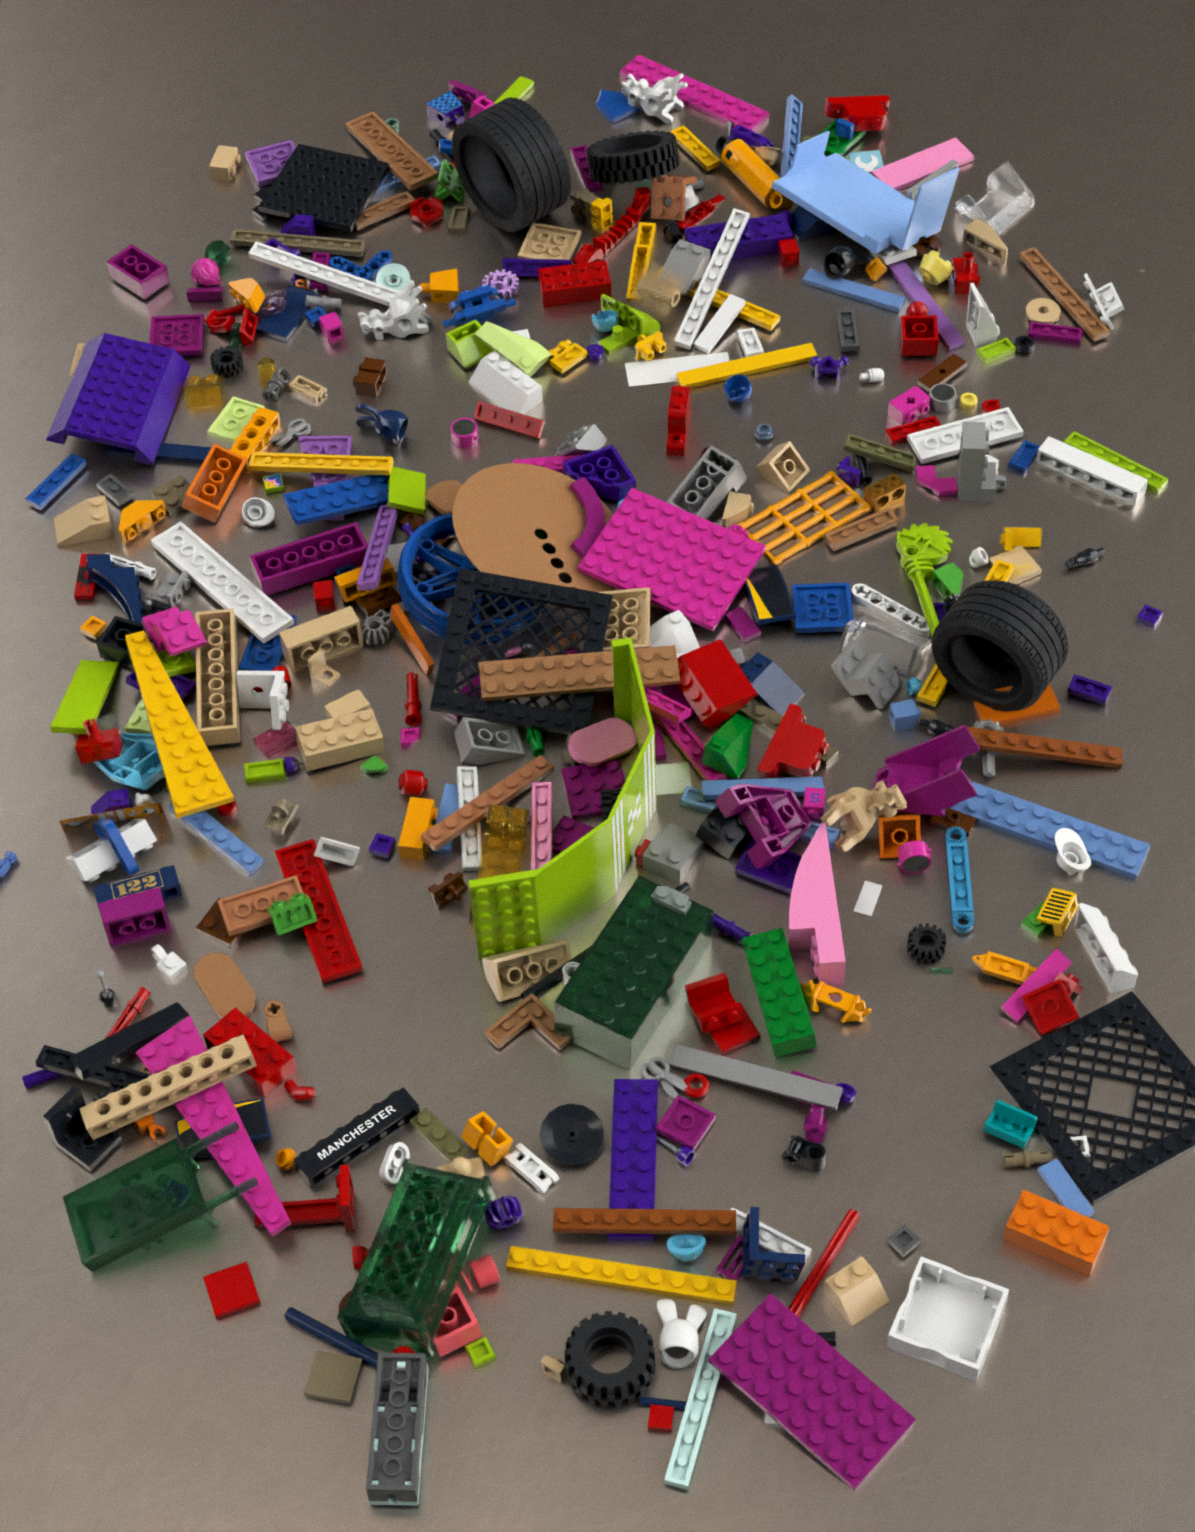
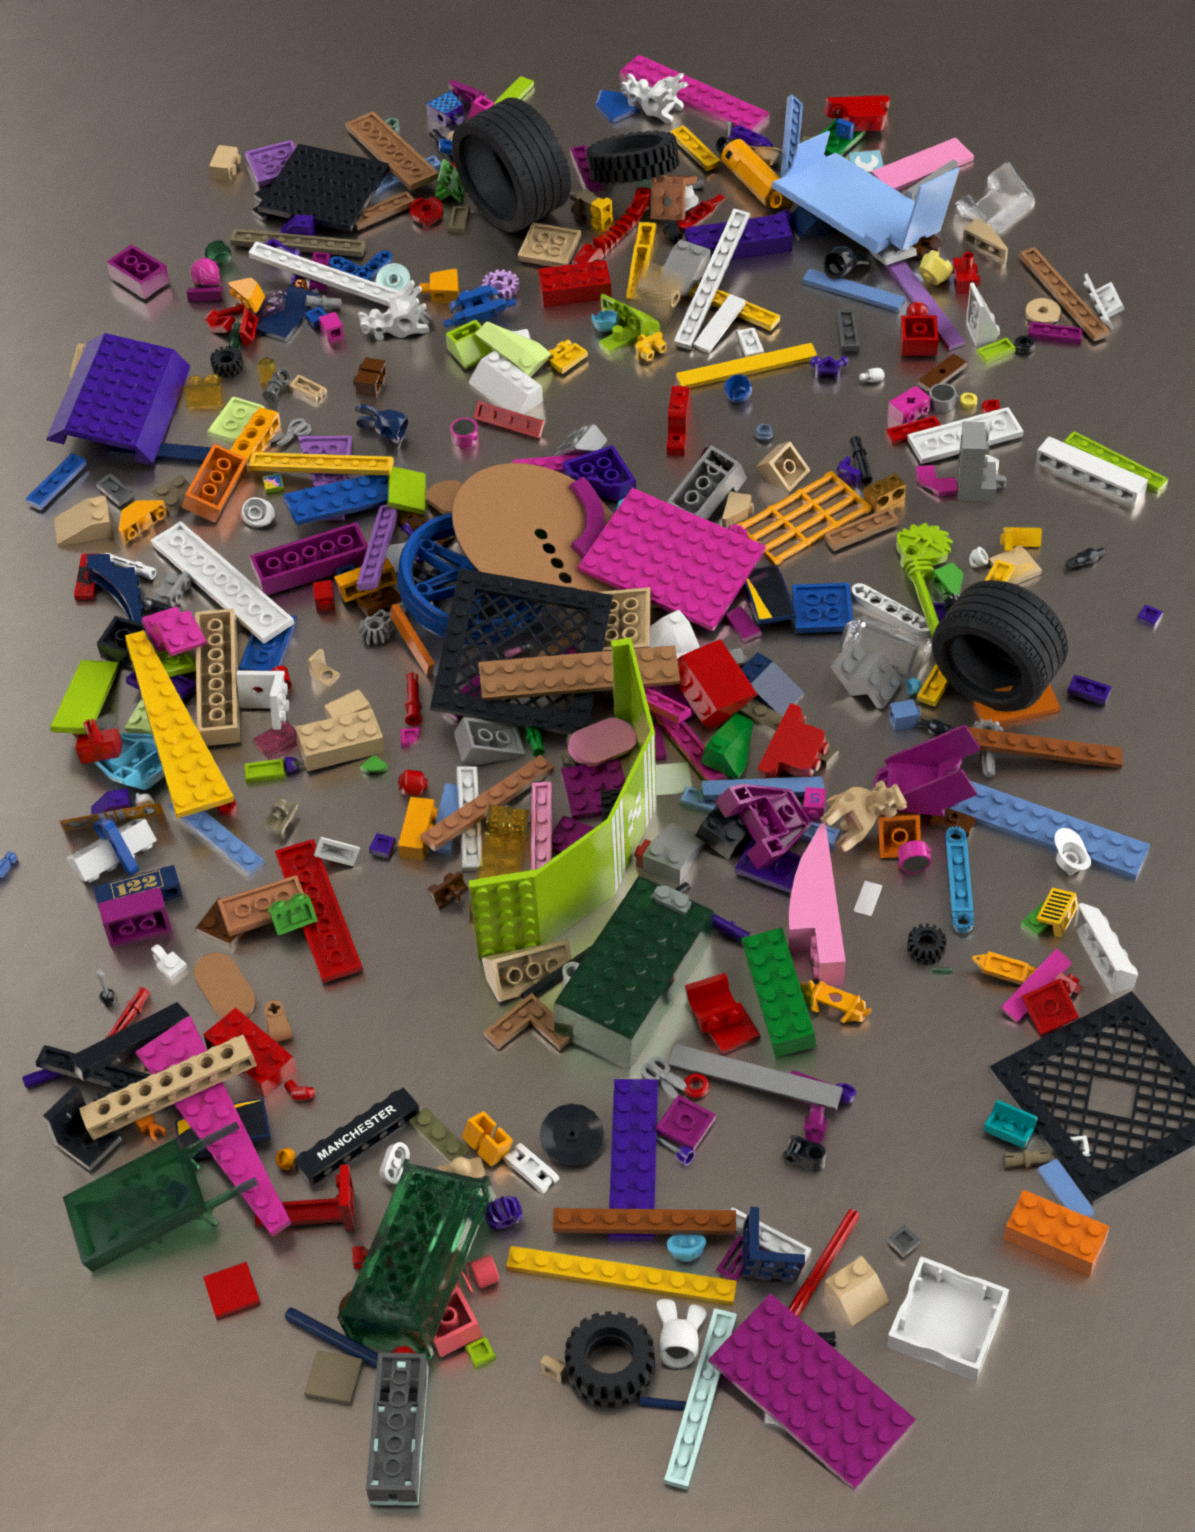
(93, 627): light orange plate -> none
(179, 333): magenta plate -> none
(333, 633): tan brick -> none
(530, 267): dark purple tile -> none
(595, 352): dark purple tile -> none
(660, 1418): red tile -> none
(665, 369): white sticker -> none
(788, 252): red brick -> none
(876, 269): light orange plate -> none
(879, 452): olive tile -> none
(1024, 457): blue tile -> none

